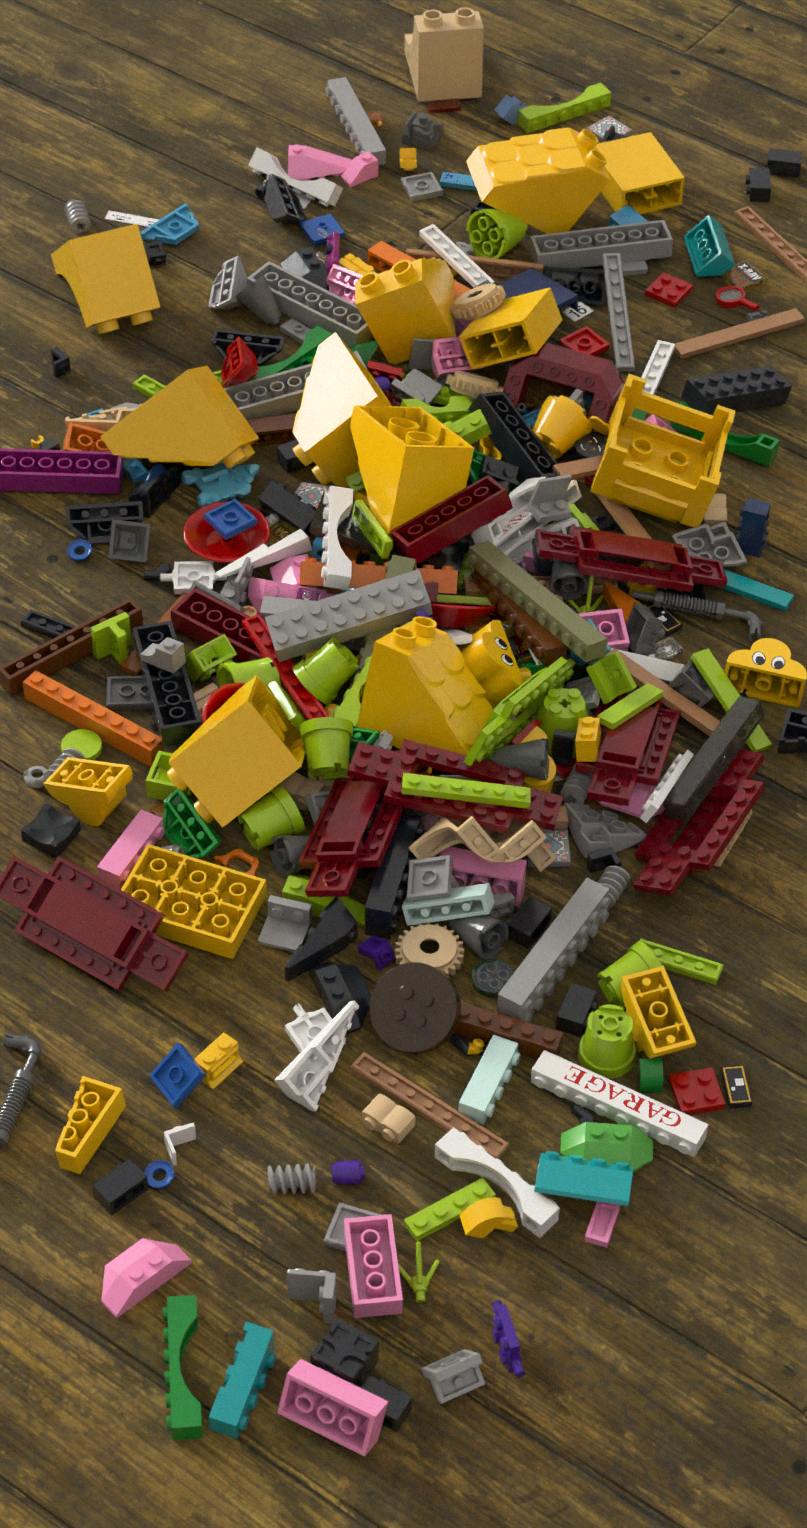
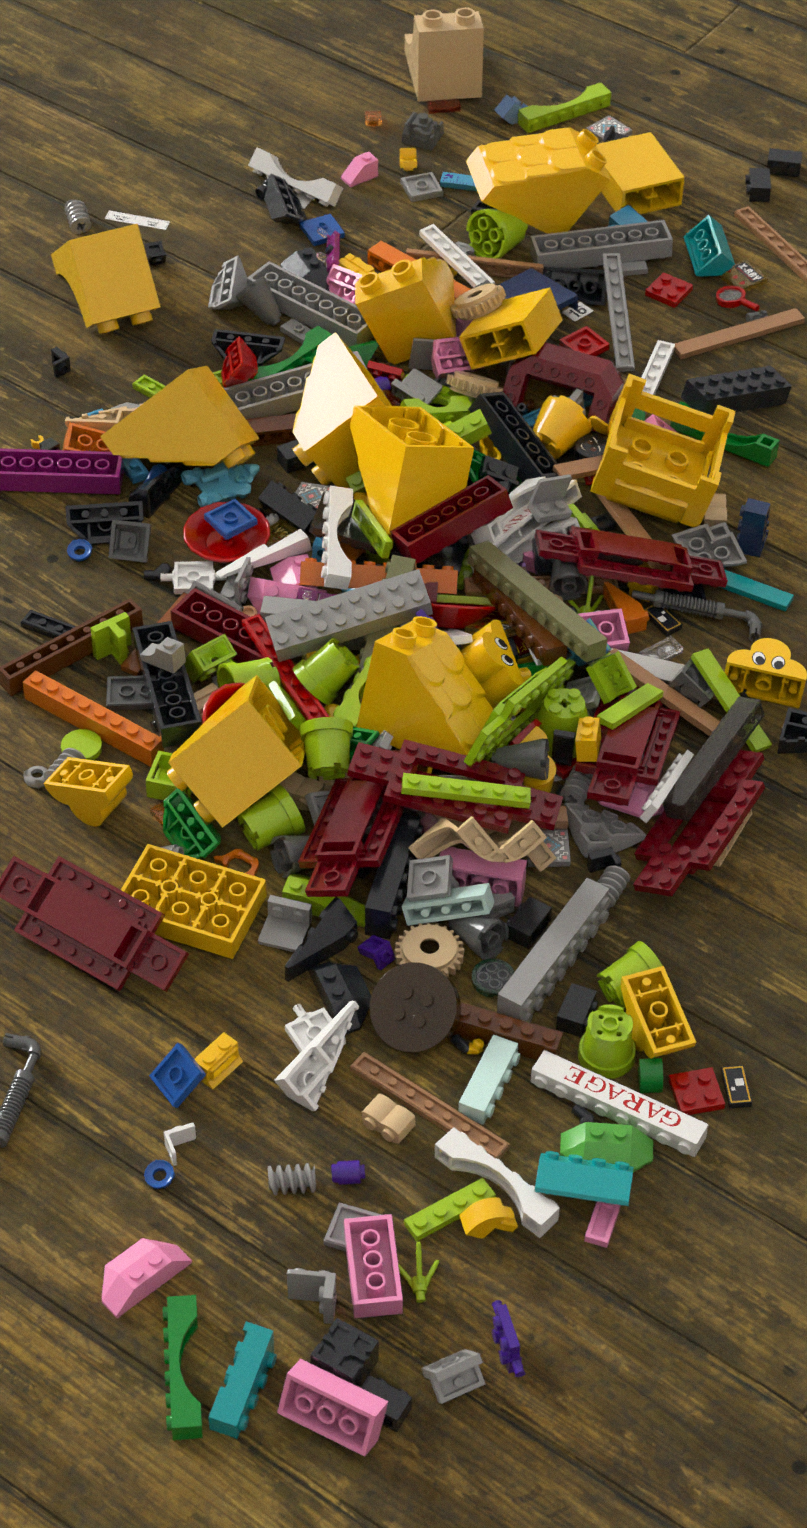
(51, 831): black brick -> none
(89, 1121): yellow wedge -> none
(120, 1186): black brick -> none
(124, 854): bright pink brick -> none
(172, 227): dark azure wing -> none
(309, 163): bright pink wedge -> none
(355, 119): light grey brick -> none
(643, 629): dark grey brick -> none
(686, 963): lime tile -> none

